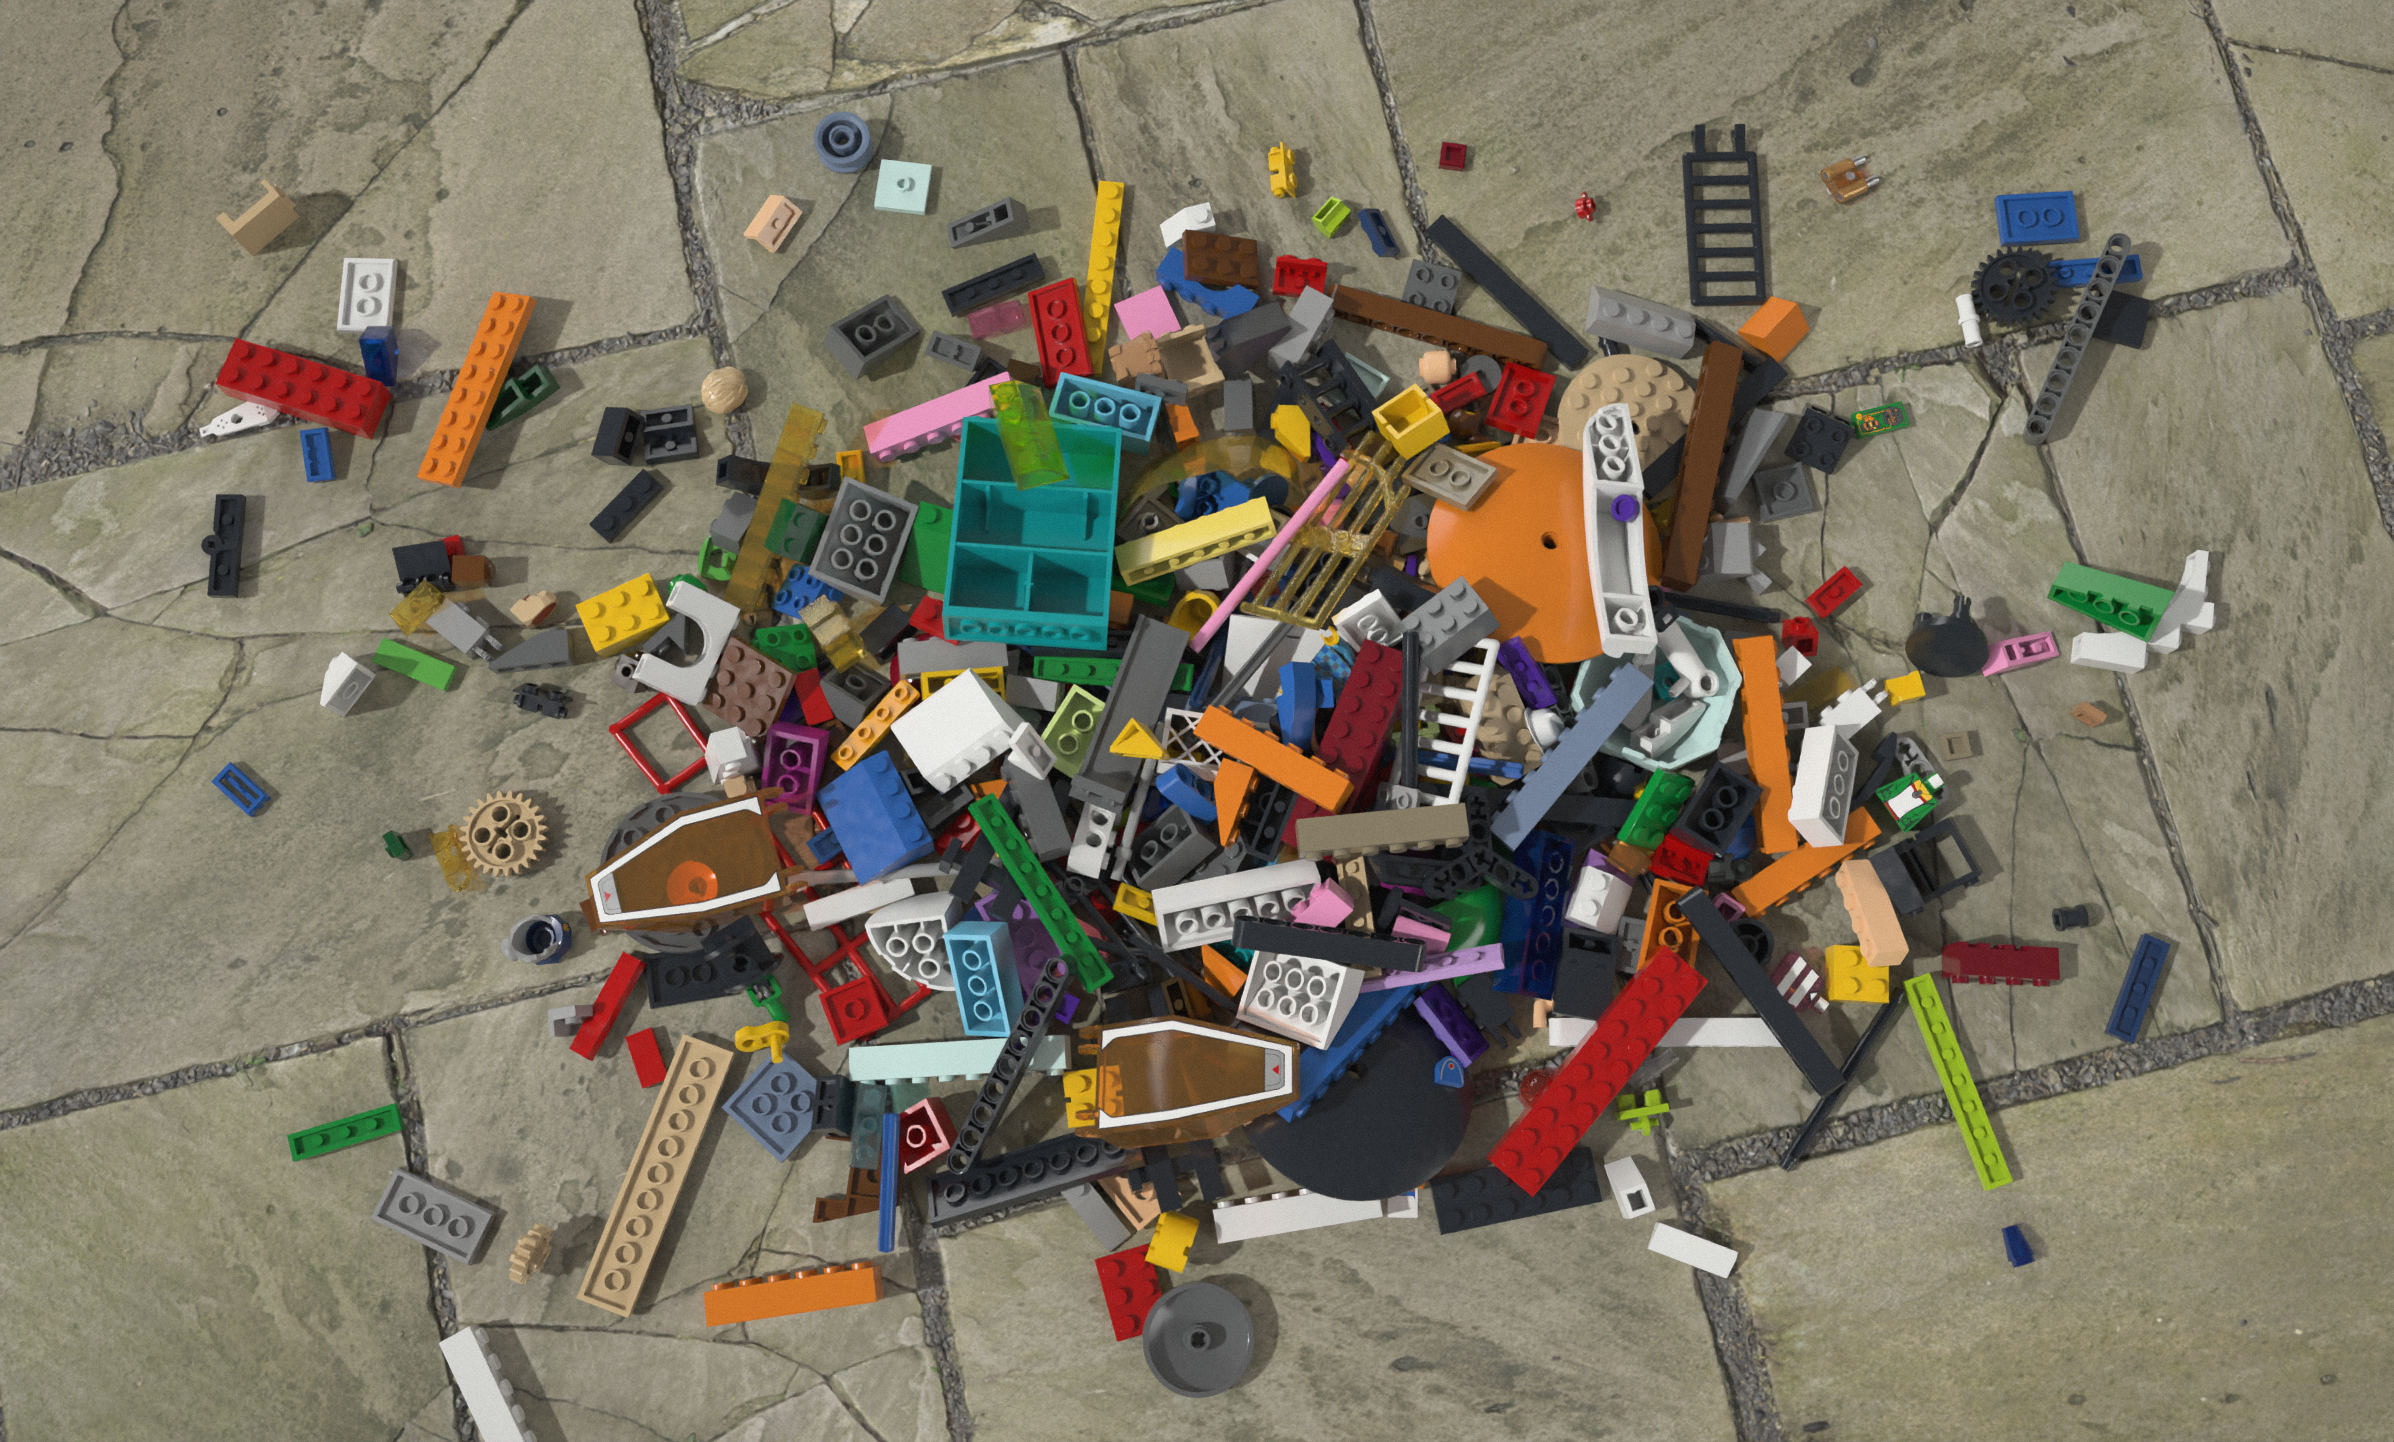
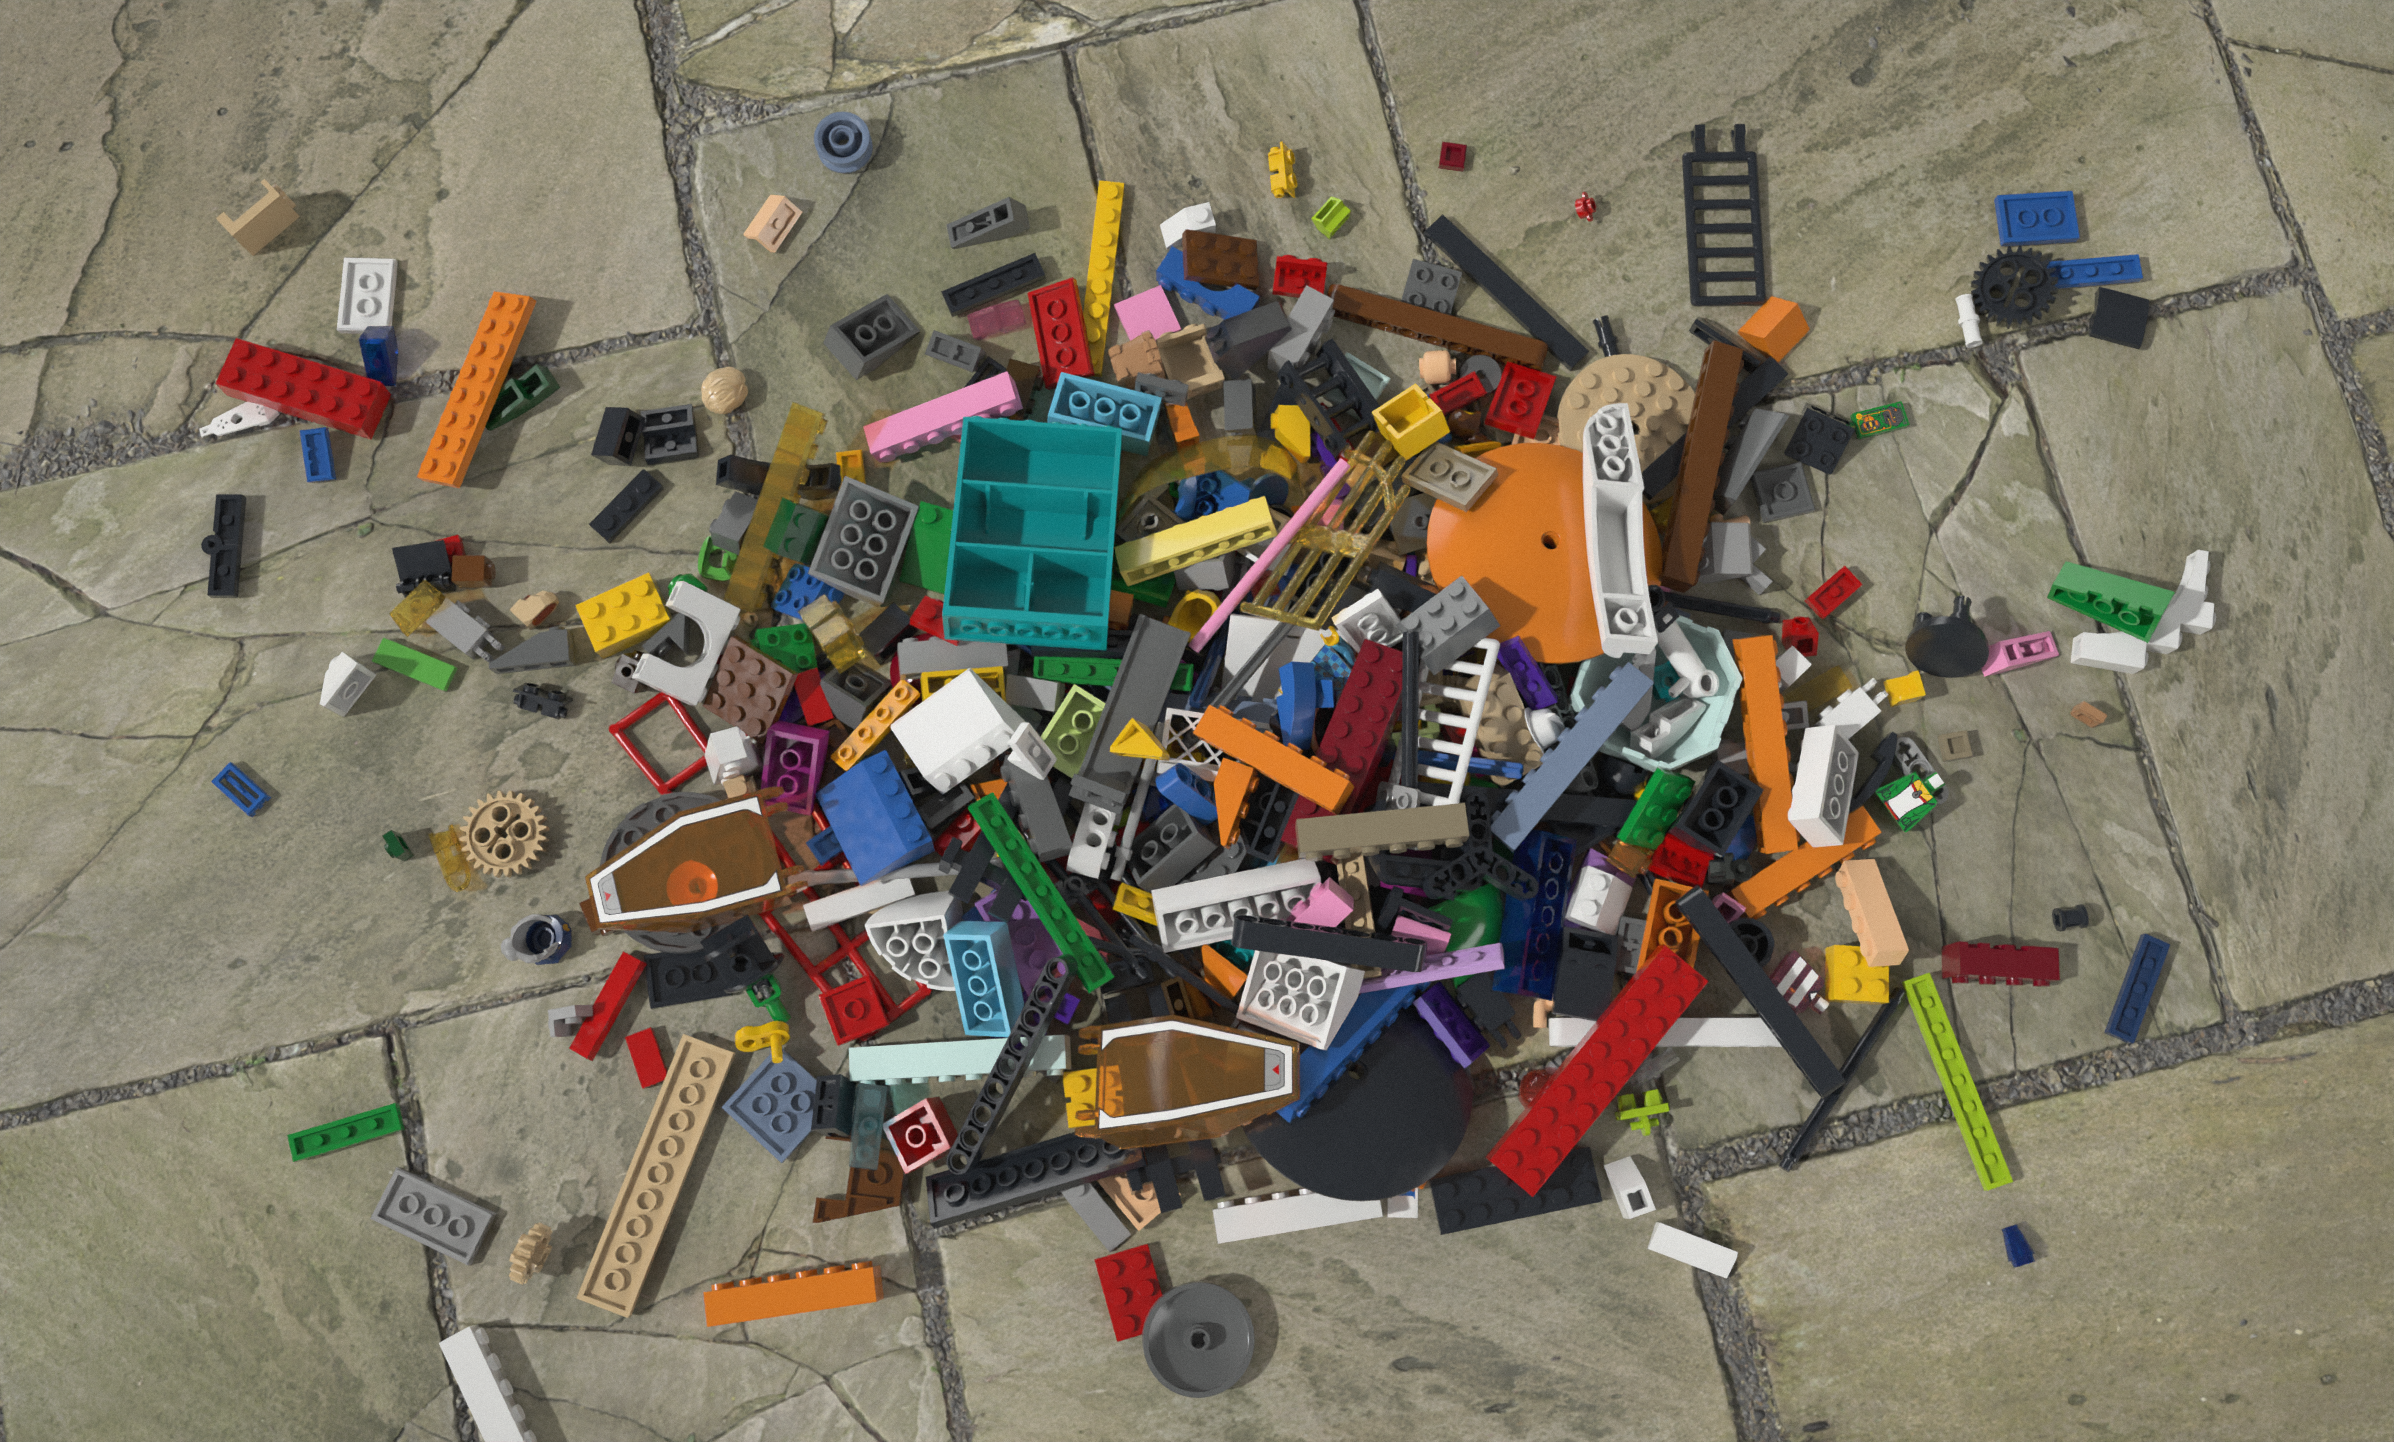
(888, 1183): blue axle -> none
(903, 187): light aqua plate -> none
(1027, 434): clear neon green slope -> none
(1172, 1240): yellow brick -> none
(1378, 232): dark blue plate -> none
(1386, 544): reddish brown tile -> none
(1449, 1072): blue tile -> none
(1625, 508): dark purple tile -> none
(1639, 322): light grey slope -> none
(1845, 179): clear orange piece -> none
(1907, 876): black window -> none
(2078, 327): dark grey beam -> none

